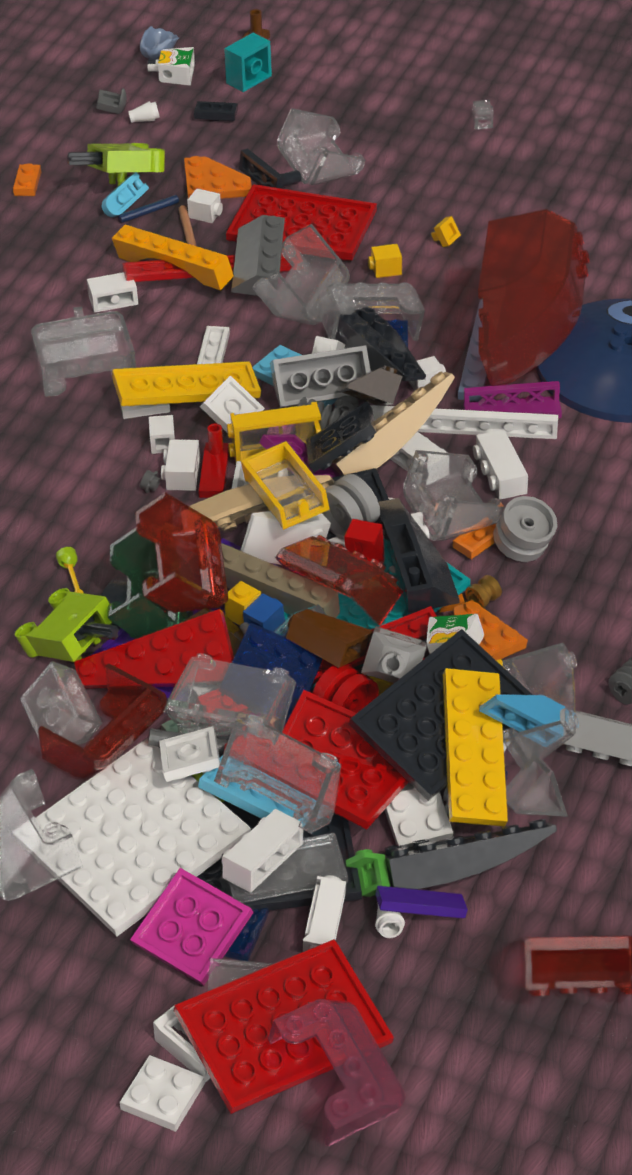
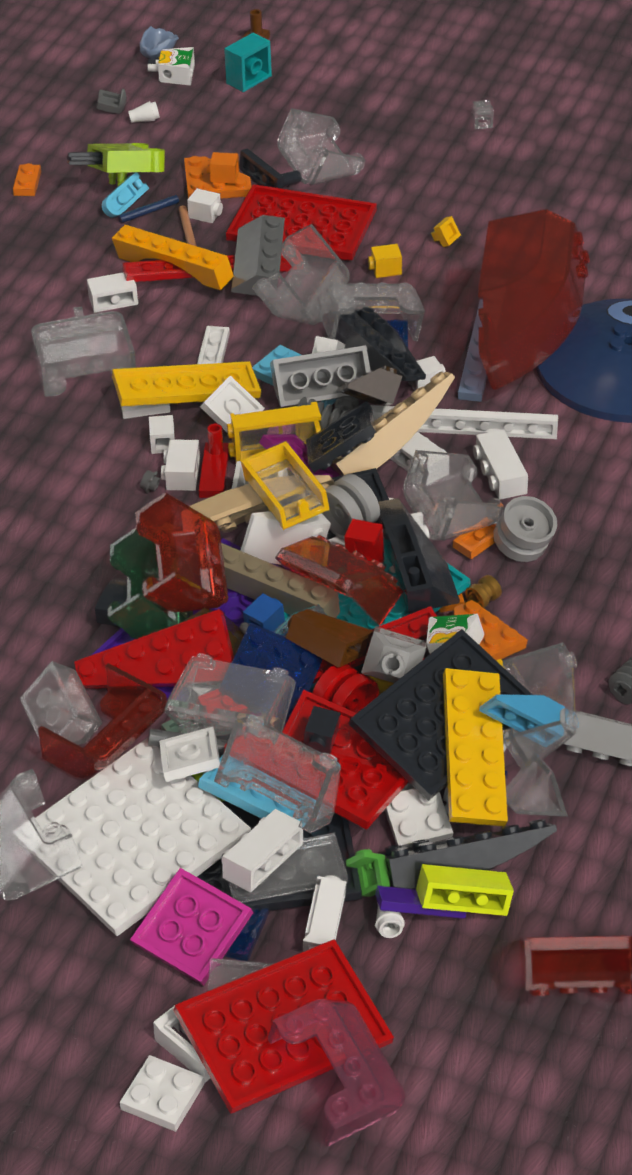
(67, 559): lime hinge -> none
(70, 627): lime piece -> none
(215, 111): black plate -> none
(223, 167): none -> orange brick
(239, 599): yellow brick -> none
(322, 729): none -> black brick
(464, 890): none -> neon yellow brick
(511, 403): magenta fence -> none

